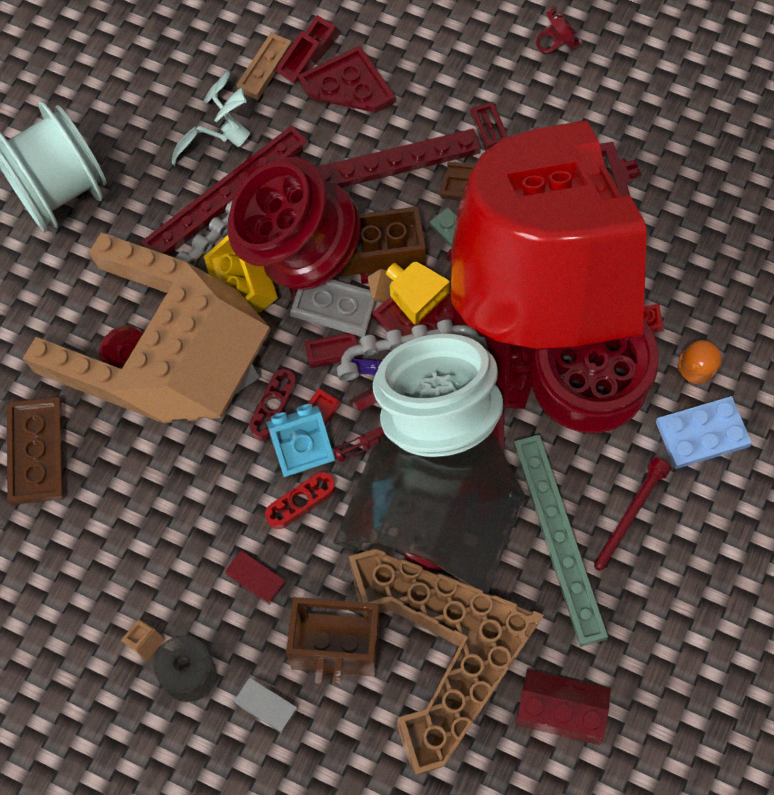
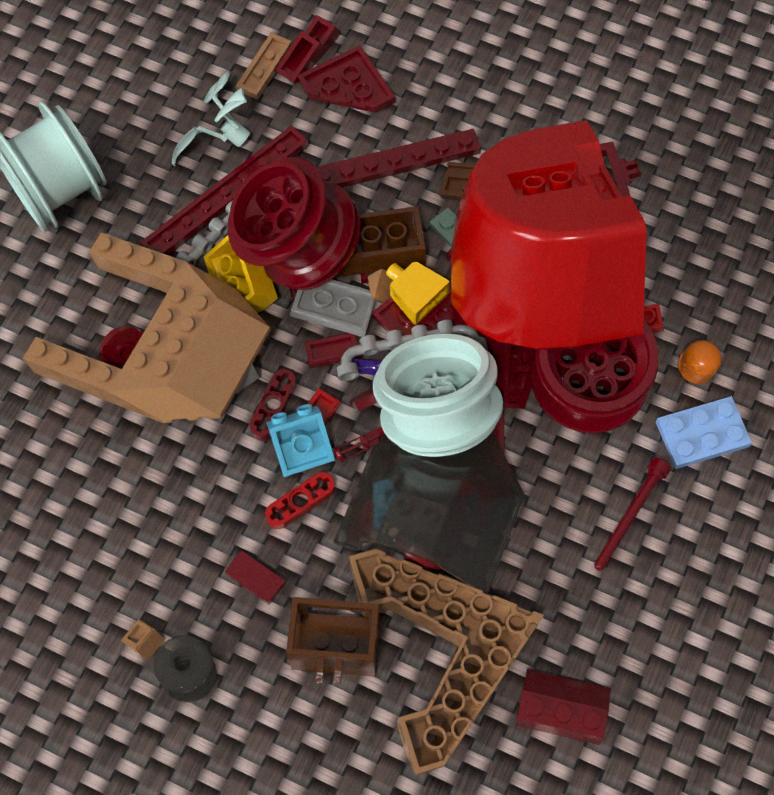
(34, 451): reddish brown plate -> none
(265, 705): light grey tile -> none
(477, 121): dark red tile -> none
(559, 30): dark red tile -> none
(560, 541): sand green plate -> none

